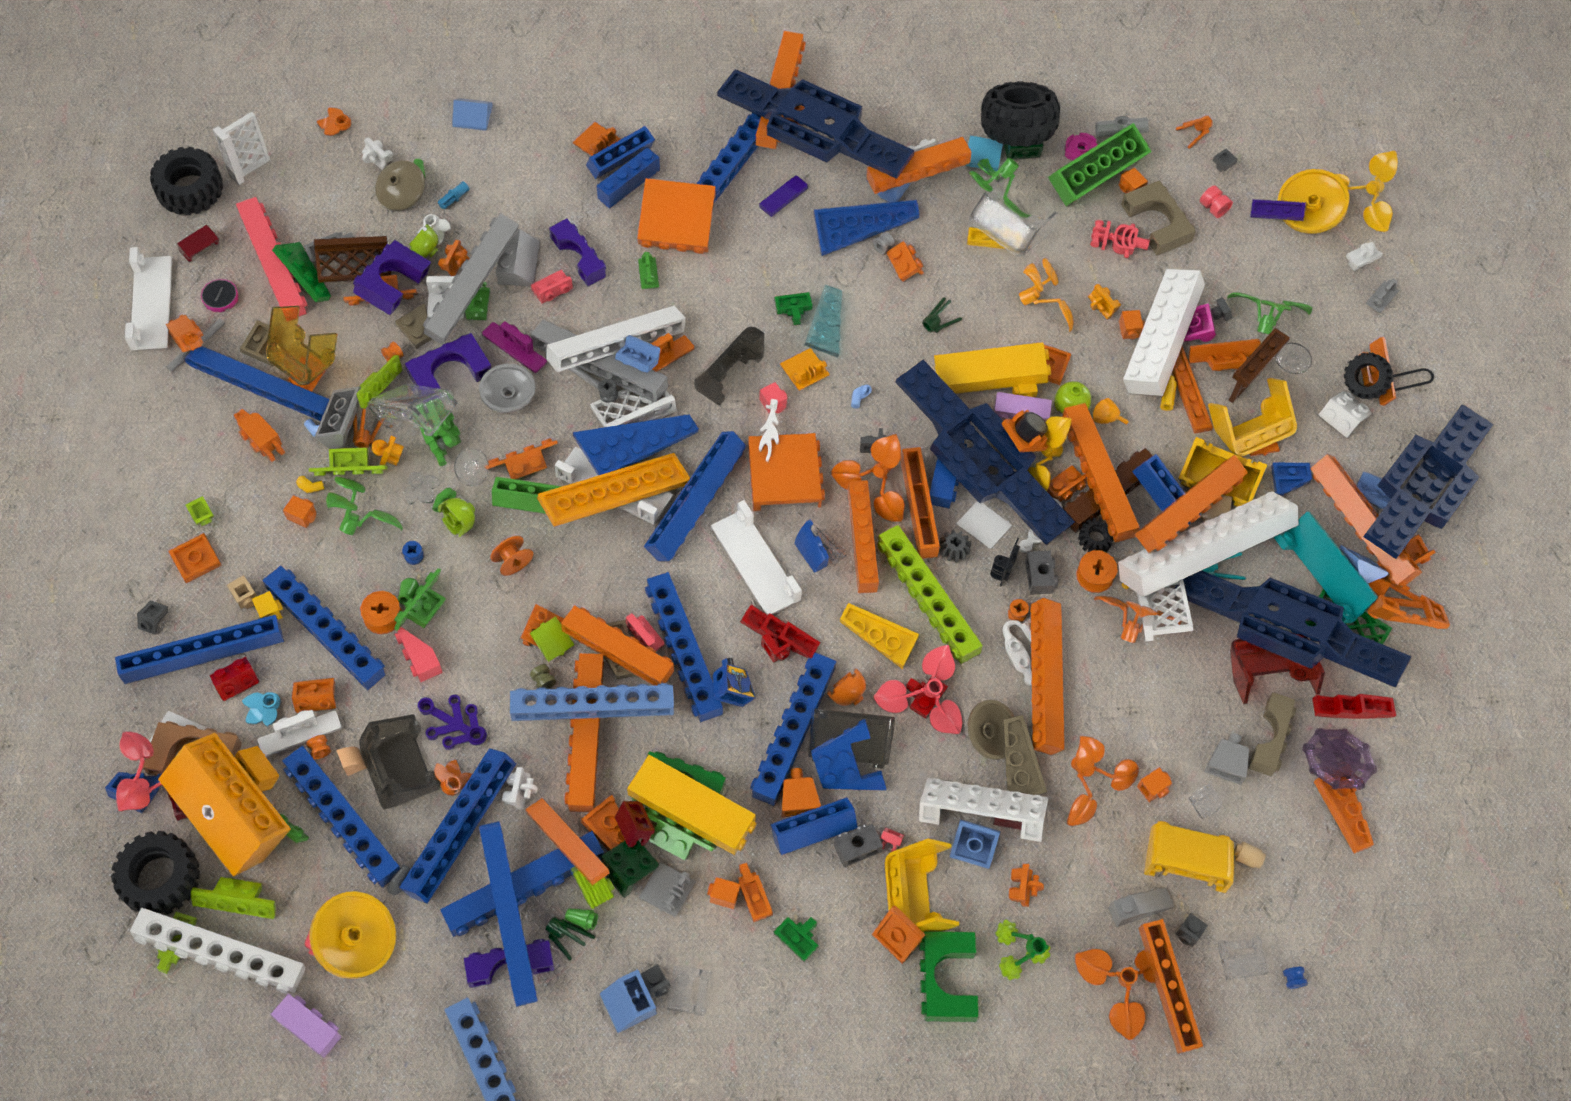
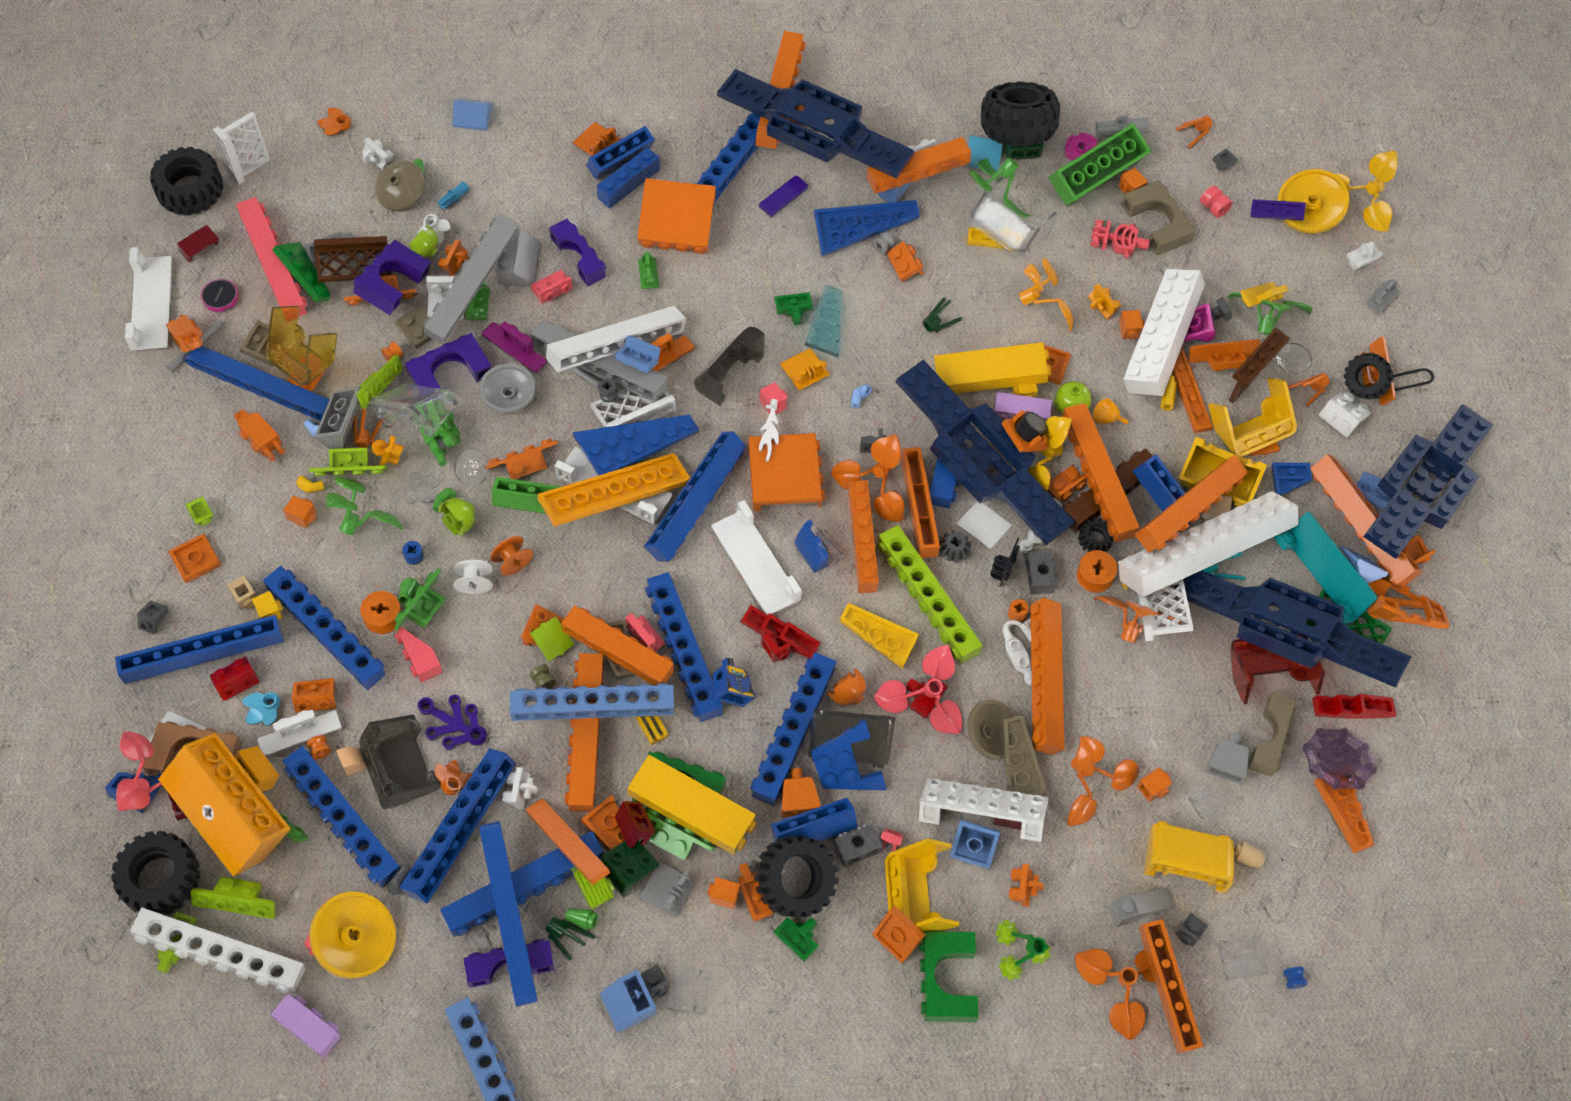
(473, 574): none -> white piece
(658, 737): none -> yellow tile
(821, 882): none -> black tyre
(1268, 291): none -> yellow bracket
(1316, 382): none -> orange plant

